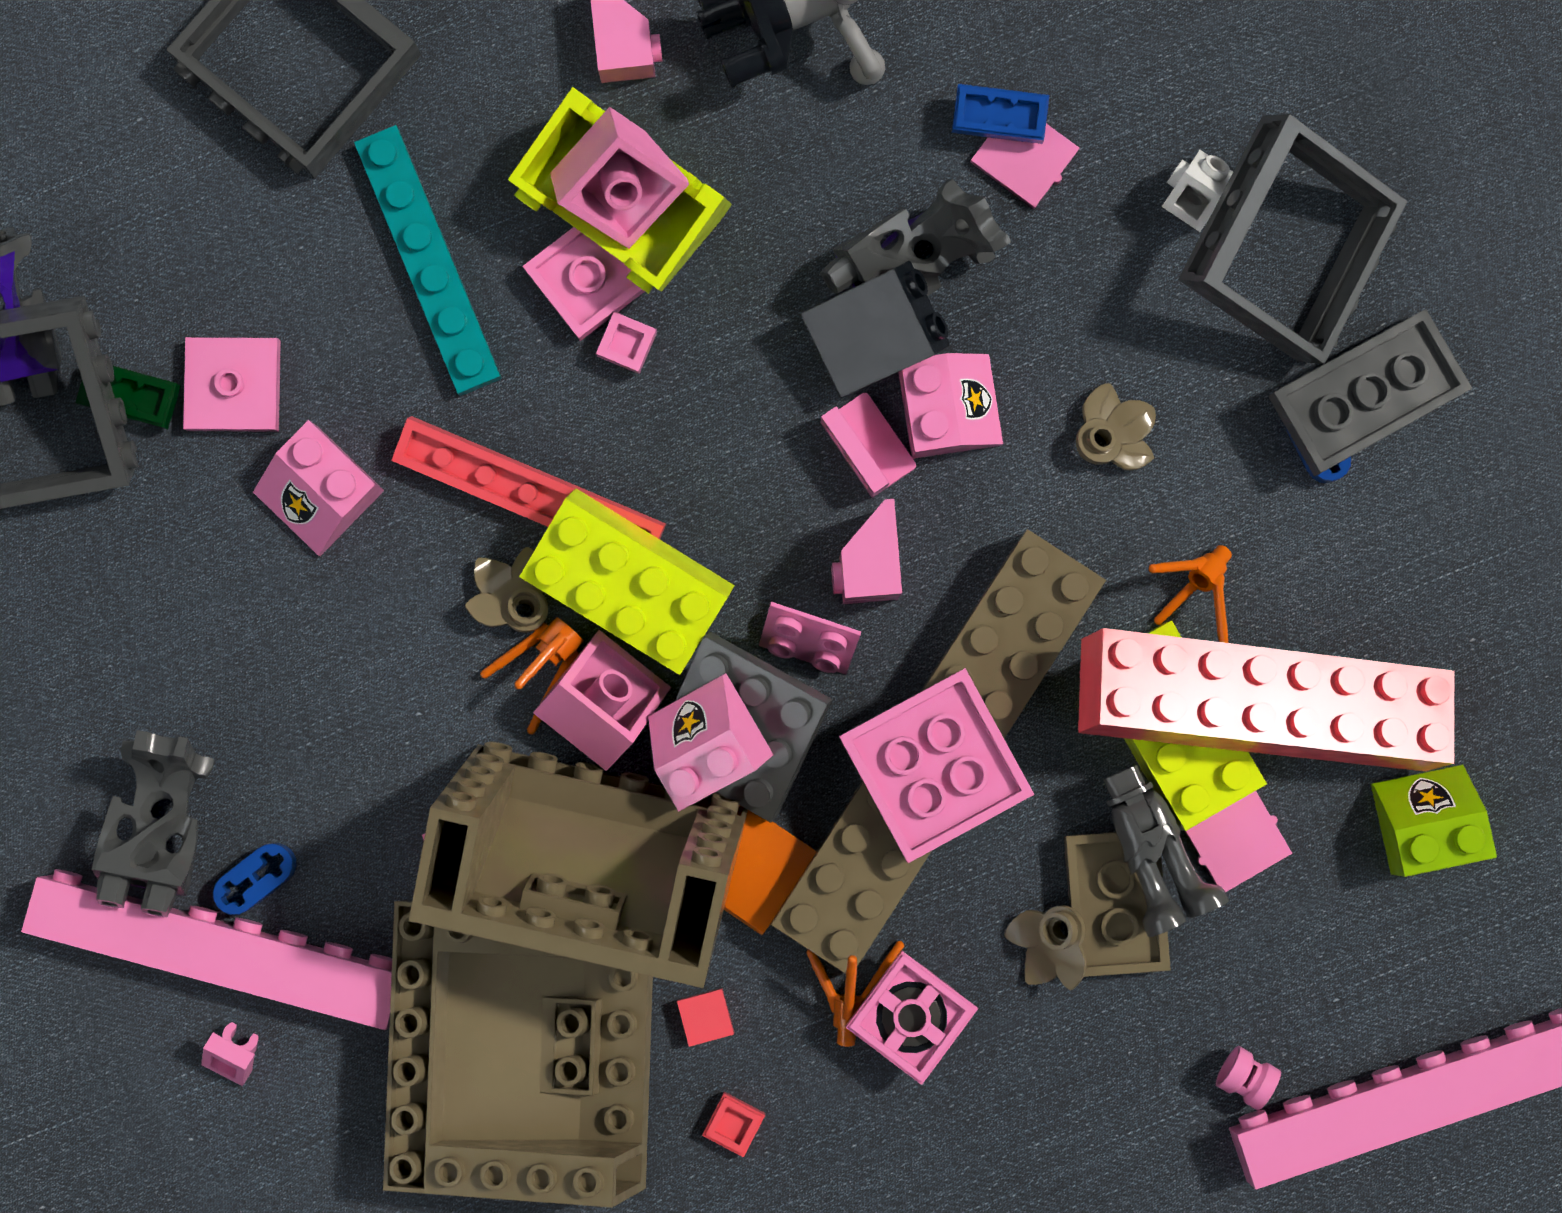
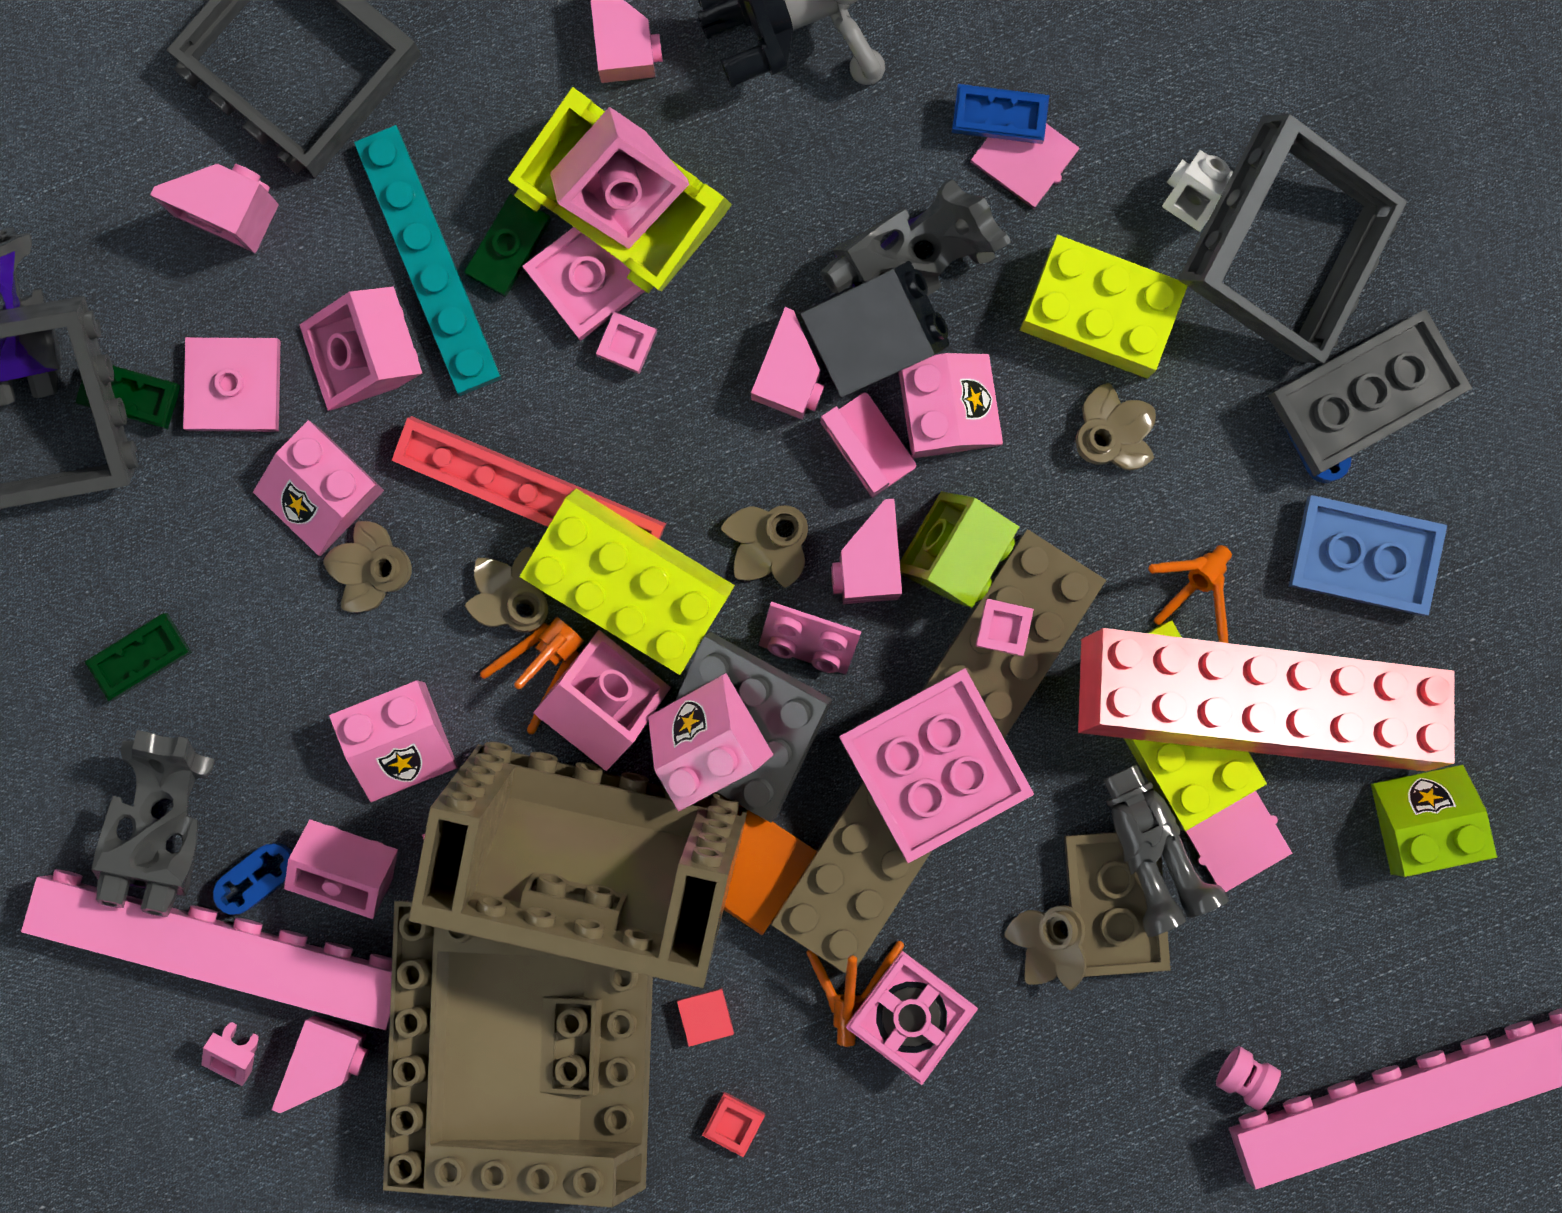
(138, 657): none -> dark green plate
(222, 203): none -> bright pink slope
(320, 1062): none -> bright pink slope
(340, 869): none -> bright pink brick
(360, 347): none -> bright pink slope
(361, 566): none -> dark tan plate
(394, 740): none -> bright pink slope
(507, 246): none -> dark green plate
(761, 546): none -> dark tan plate
(789, 371): none -> bright pink slope
(958, 548): none -> lime slope
(1004, 627): none -> bright pink tile
(1103, 307): none -> neon yellow brick
(1367, 555): none -> medium blue plate

